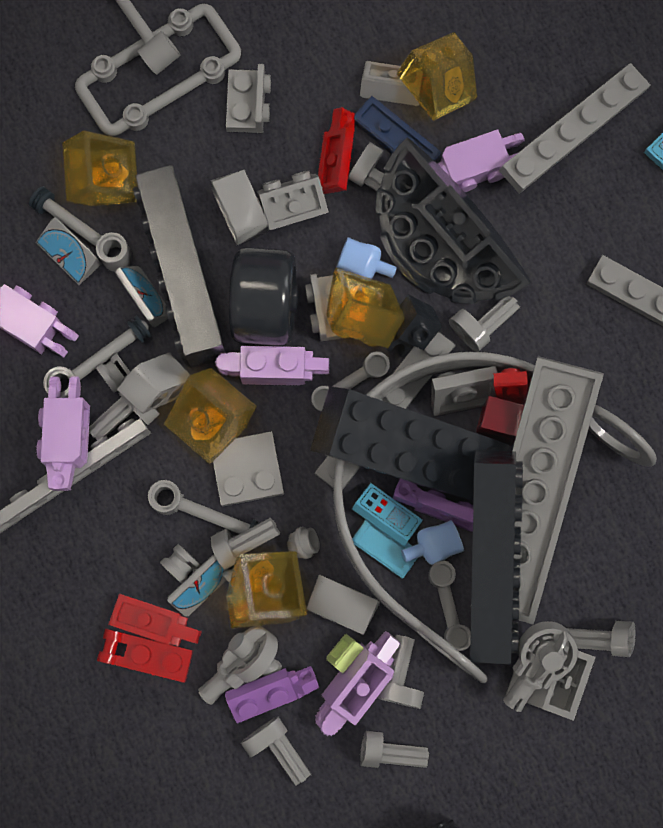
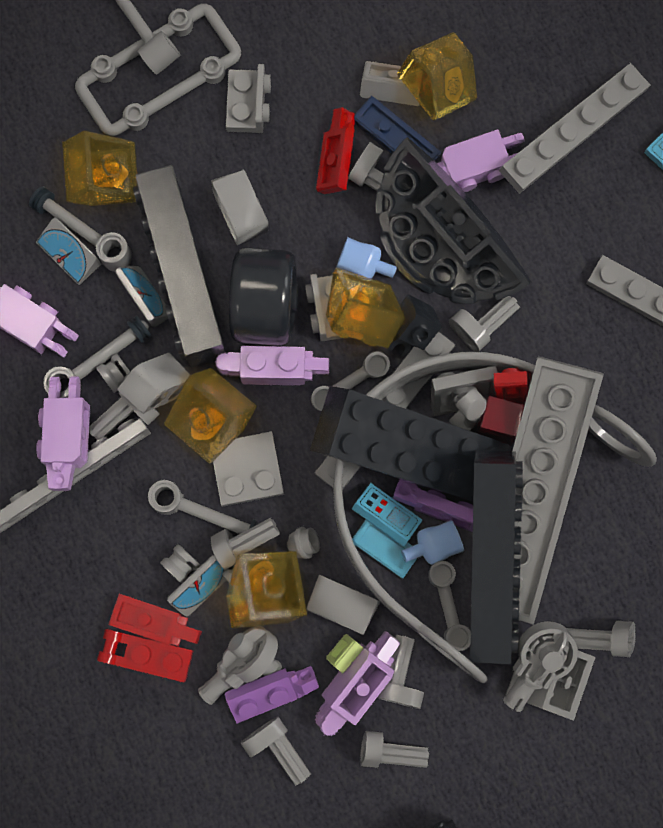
(292, 200): light grey bracket -> none
(470, 409): none -> light grey bar

